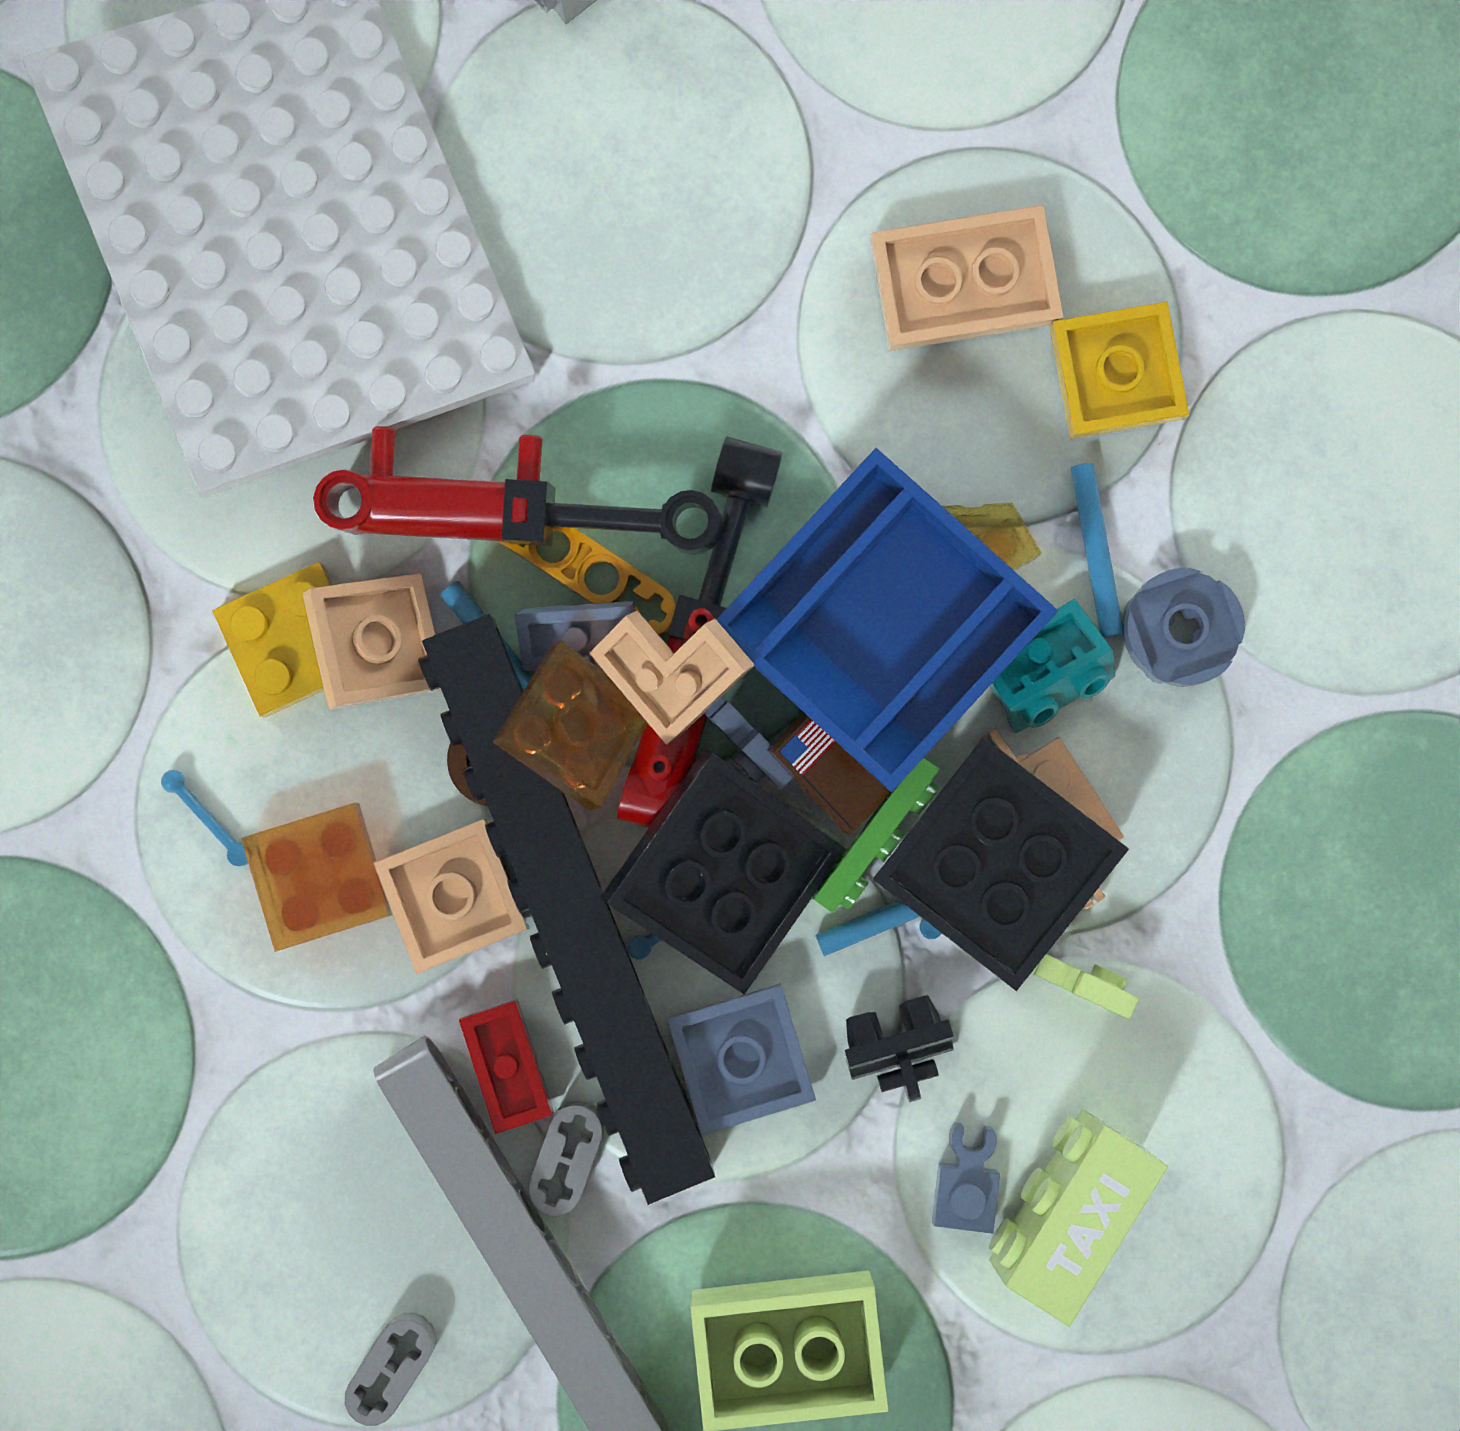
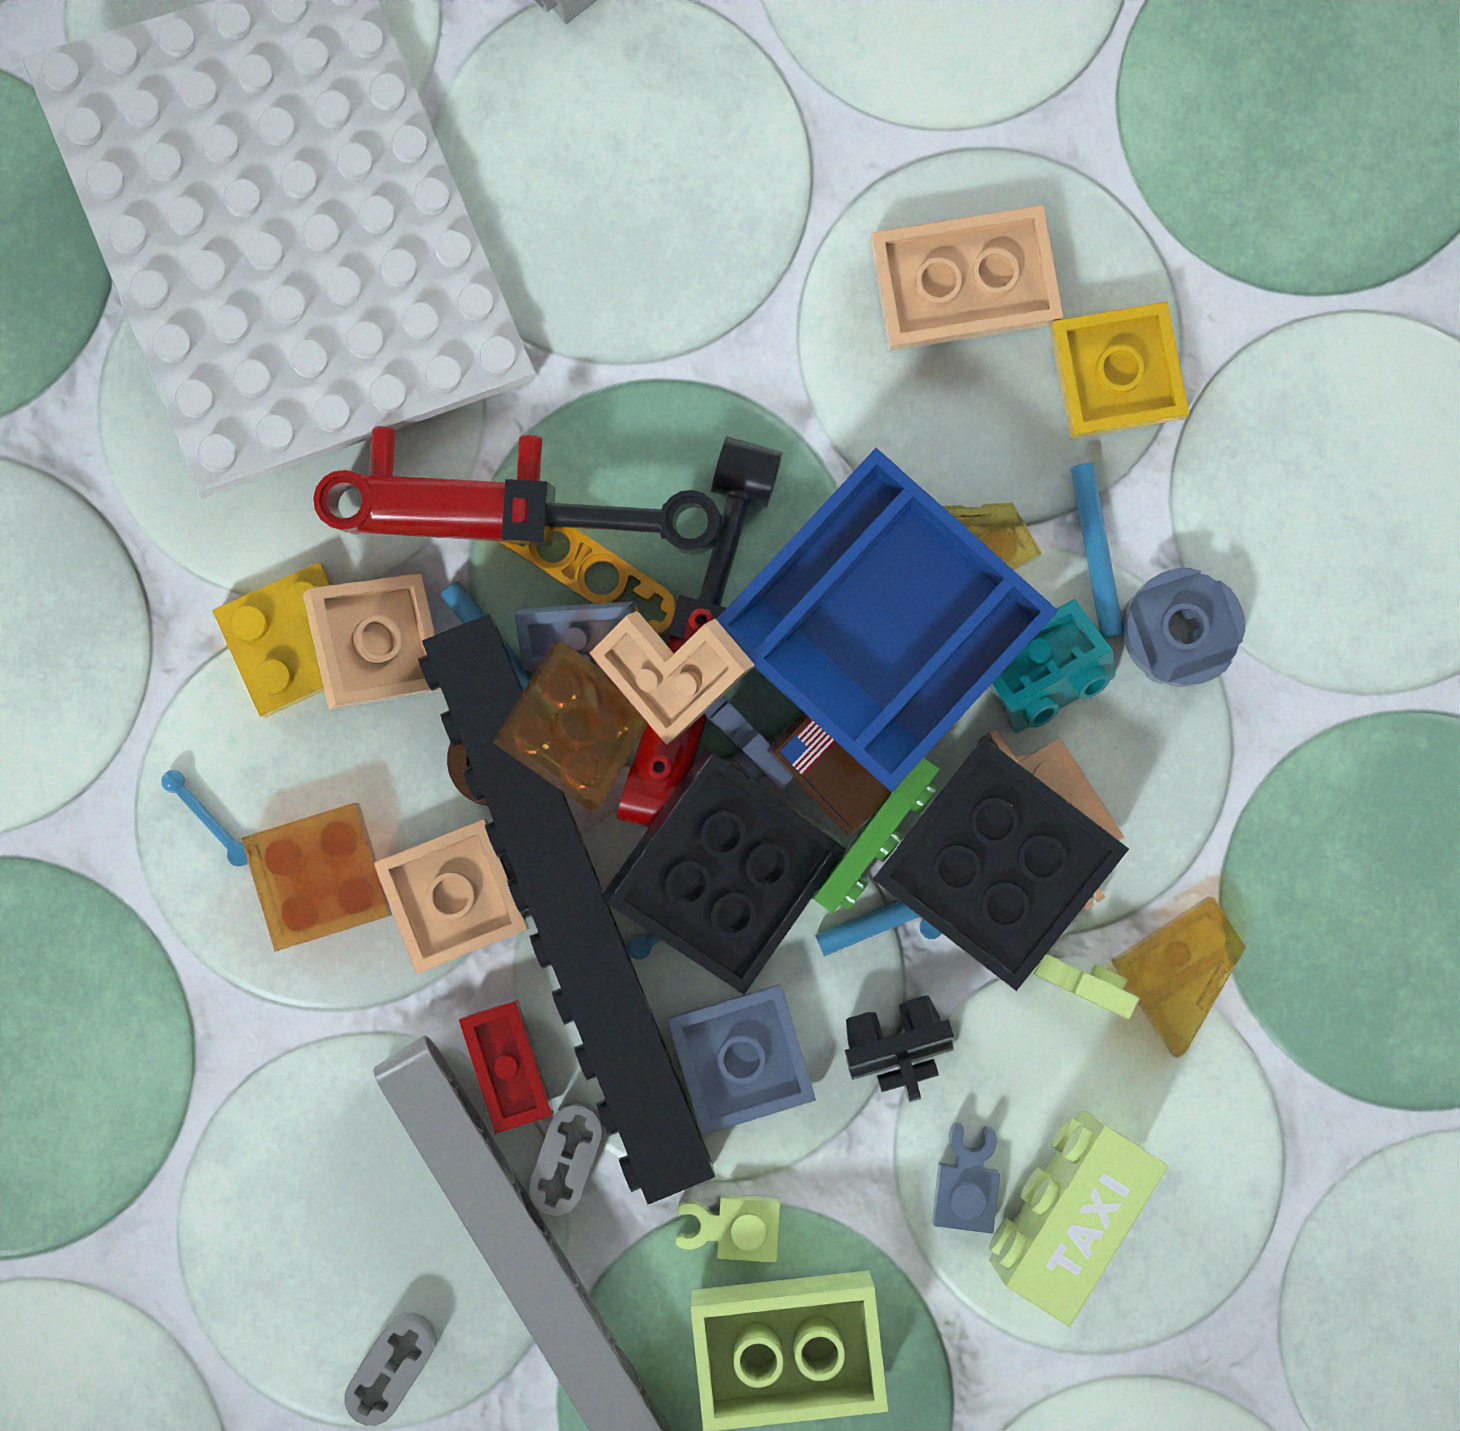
(743, 1227): none -> yellowish green plate
(1182, 971): none -> clear yellow wing

